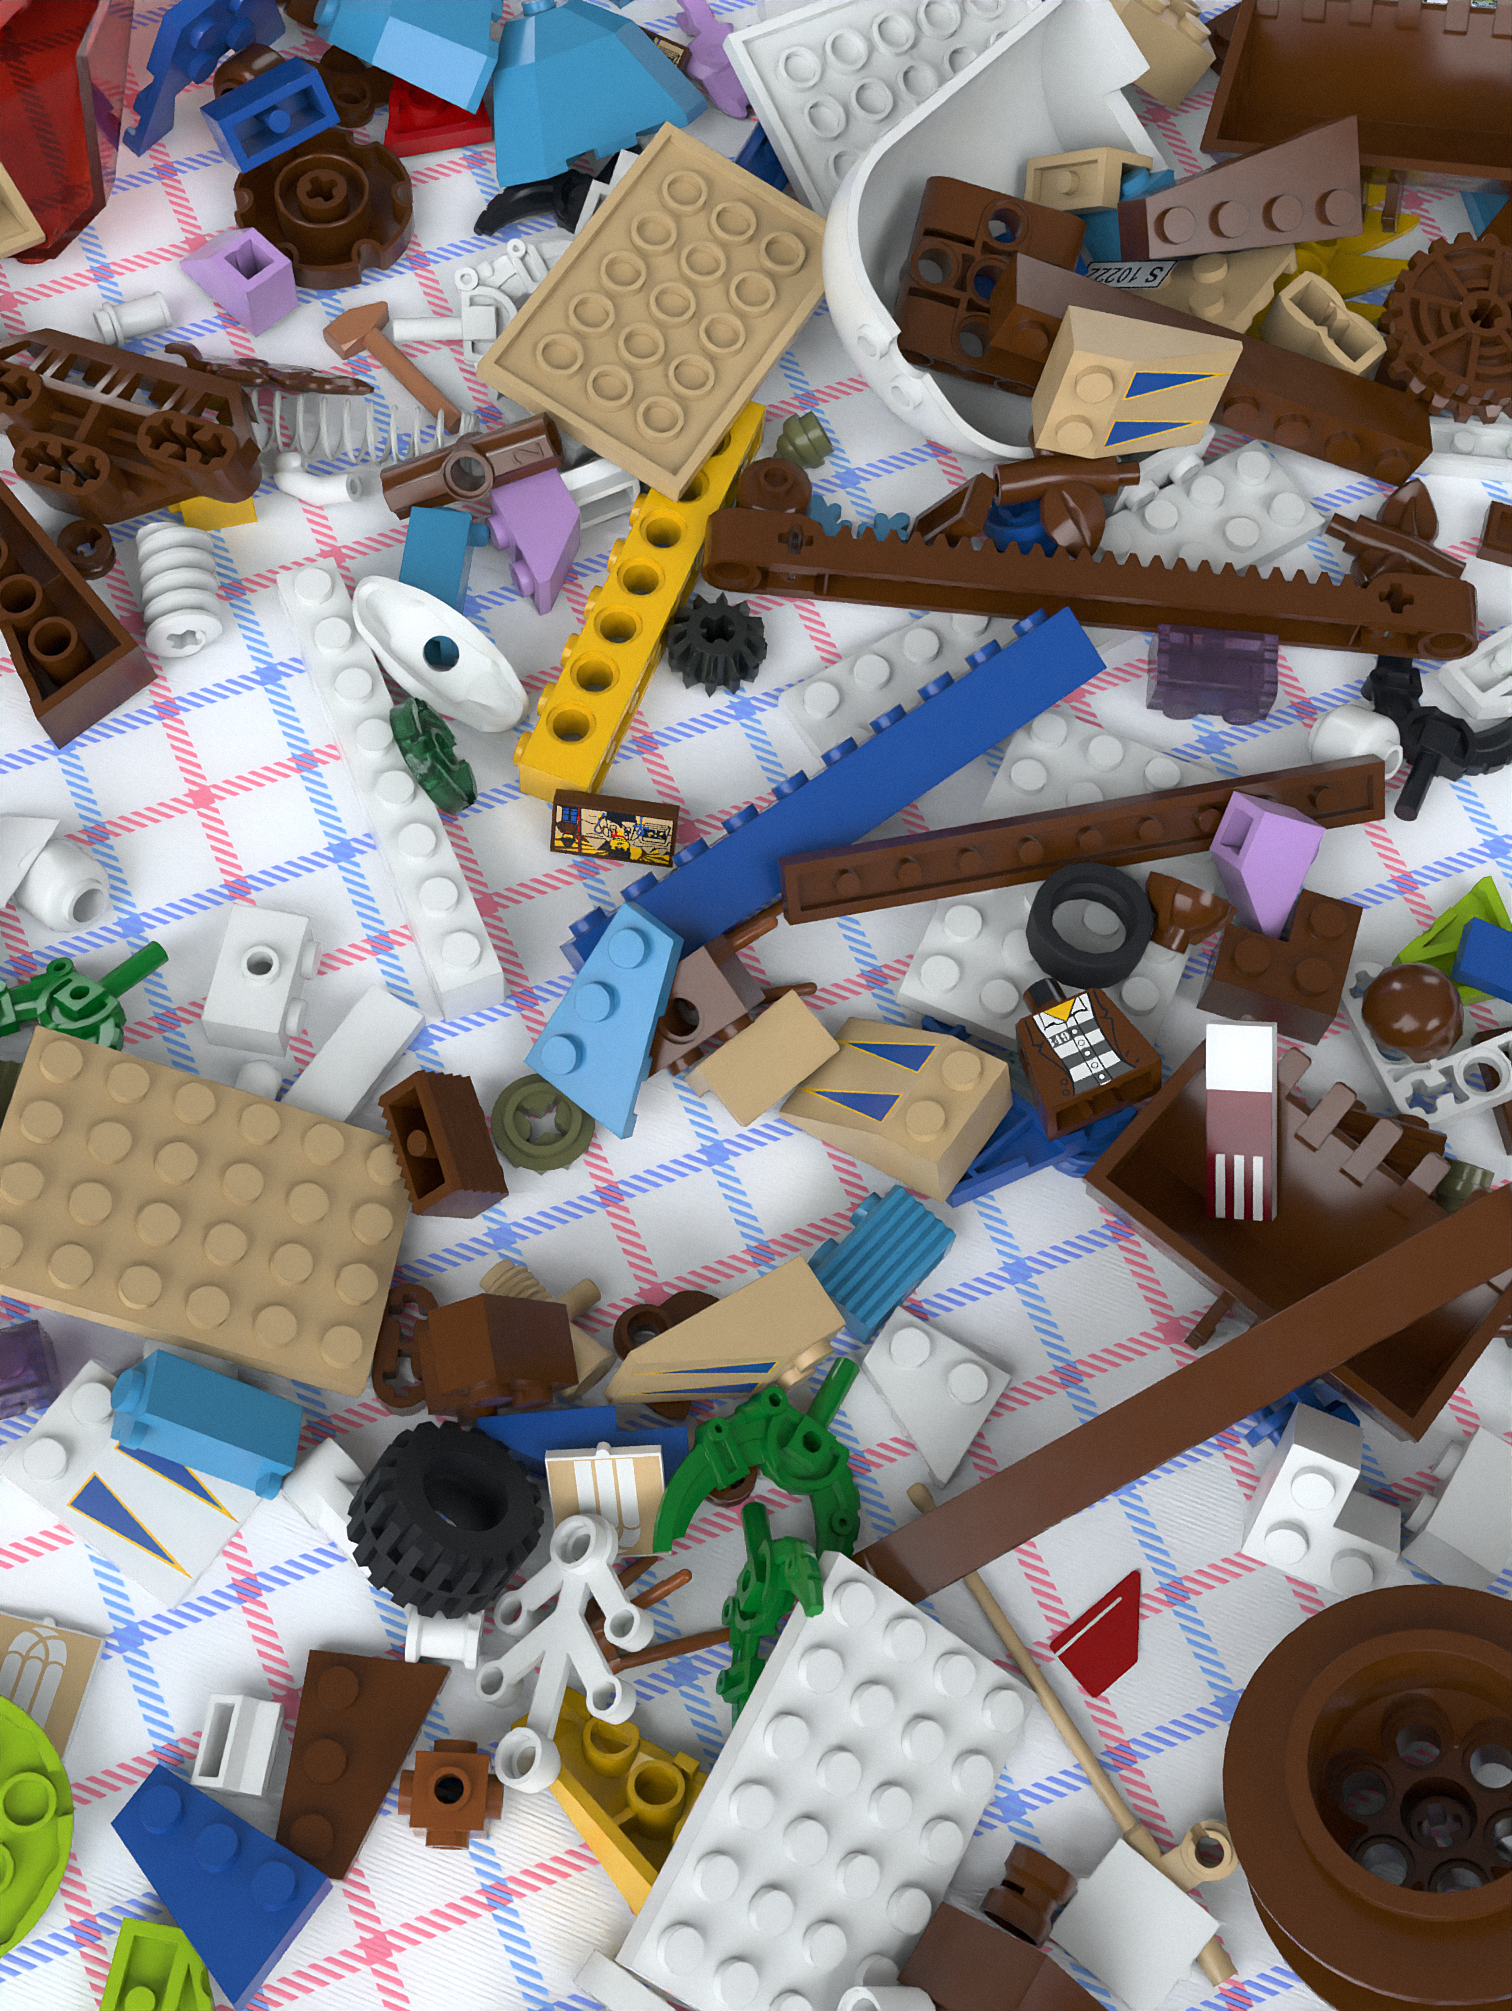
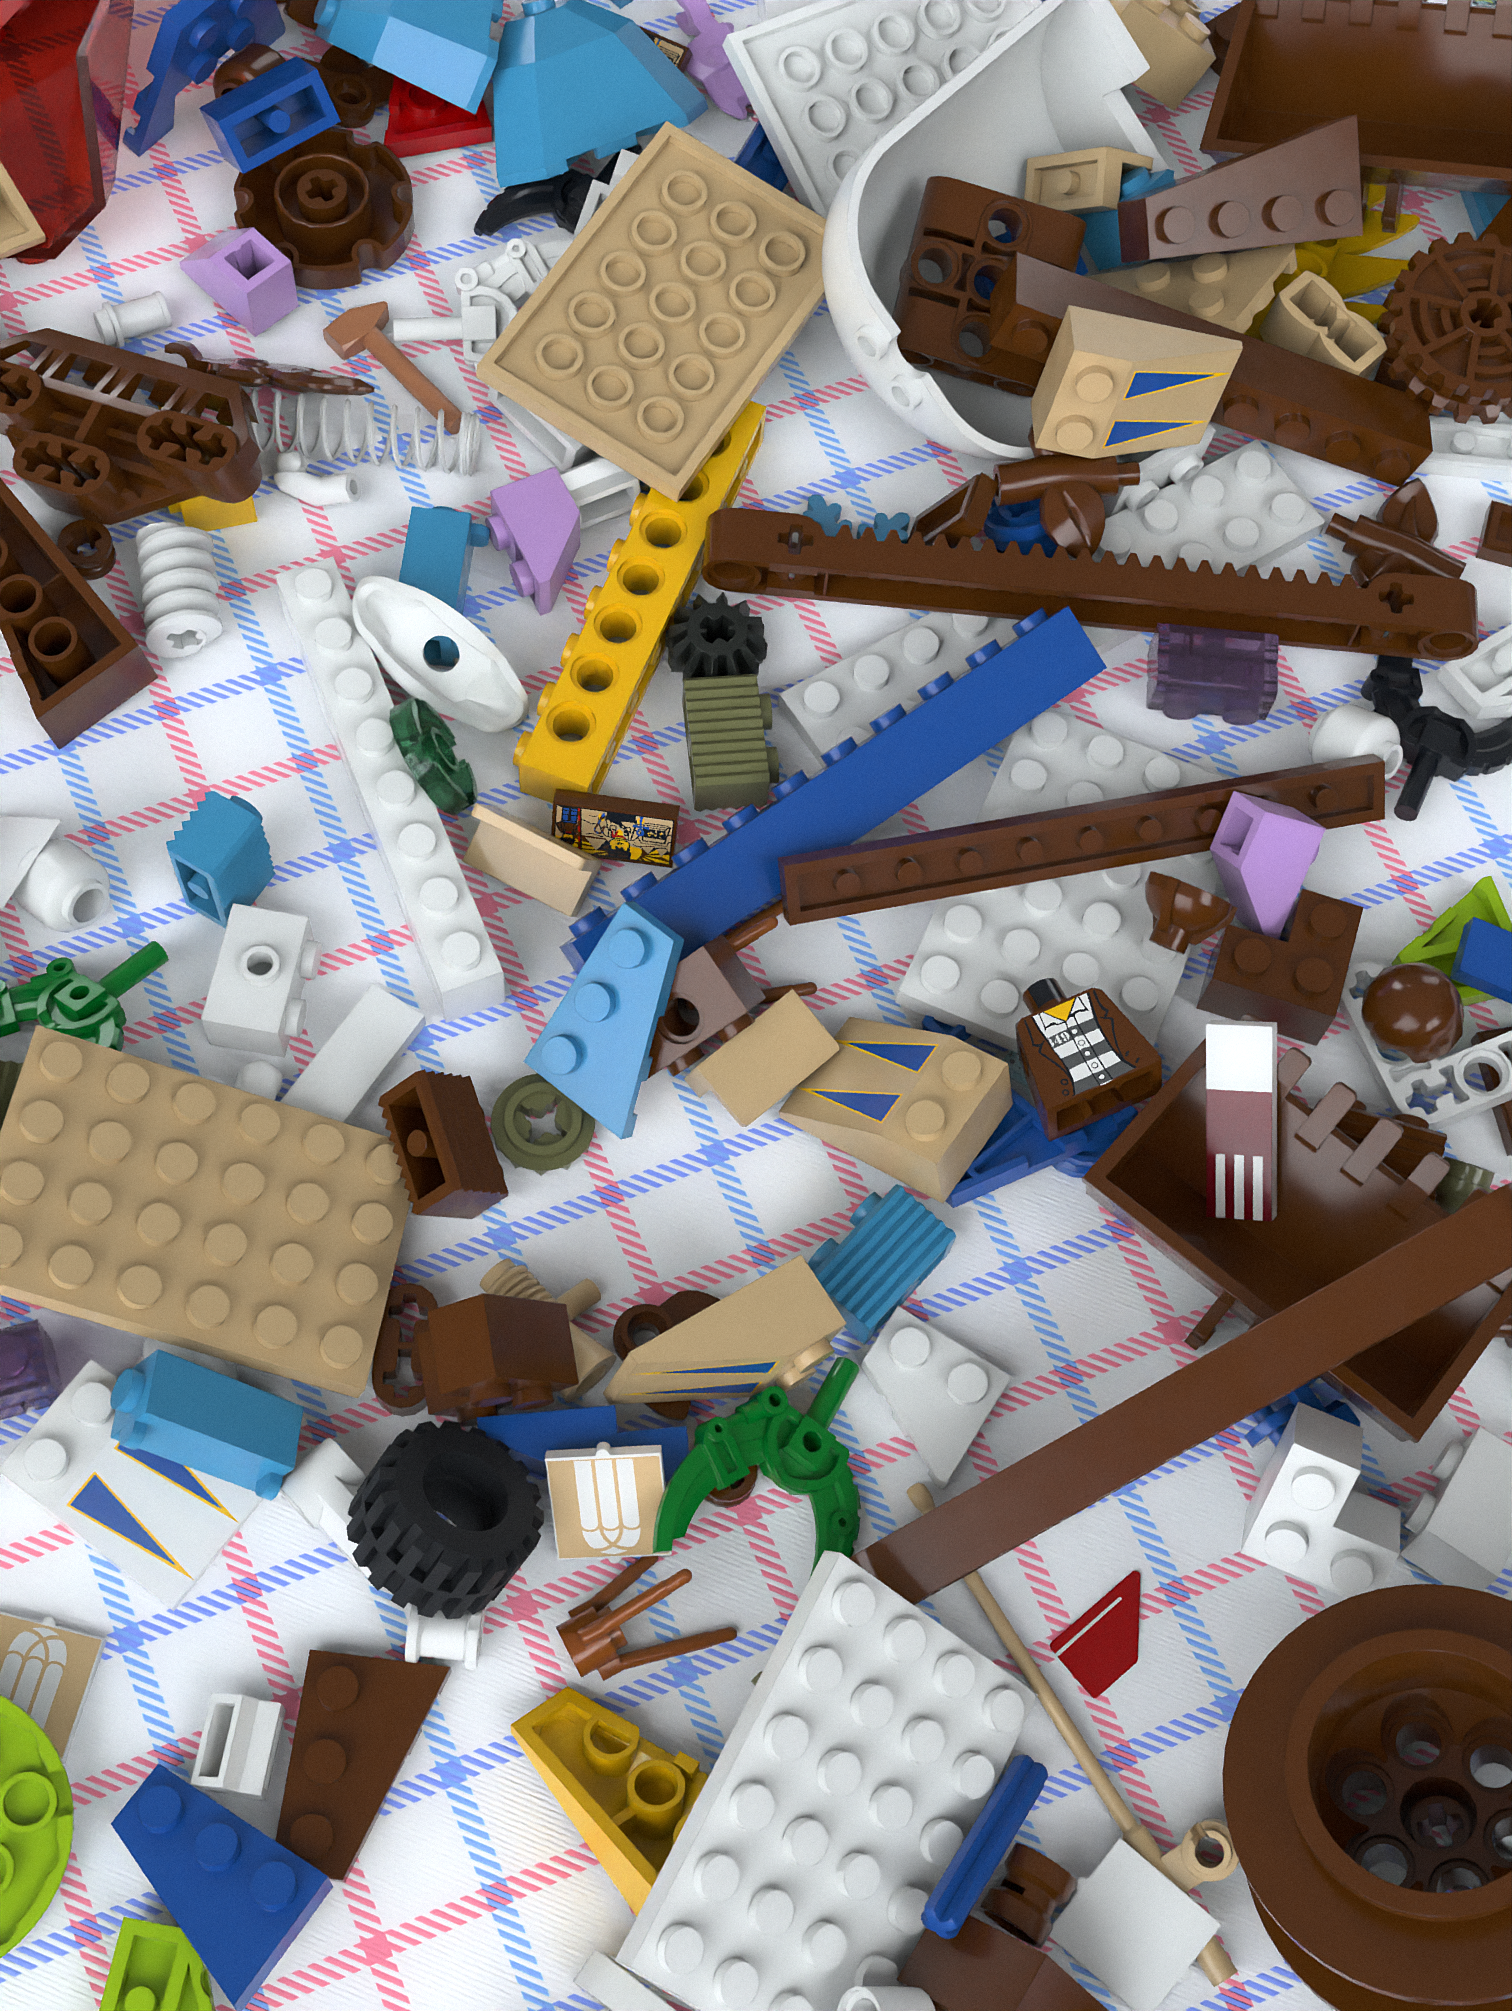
(221, 856): none -> dark azure brick
(456, 1823): dark orange brick -> none
(505, 454): reddish brown piece -> none
(531, 860): none -> tan panel
(581, 1562): white plant -> none
(727, 741): none -> olive brick
(765, 1593): green bar -> none
(775, 486): reddish brown head -> none
(804, 441): olive plate -> none
(984, 1847): none -> blue axle
(1101, 885): black tyre -> none
(1131, 275): white sticker -> none

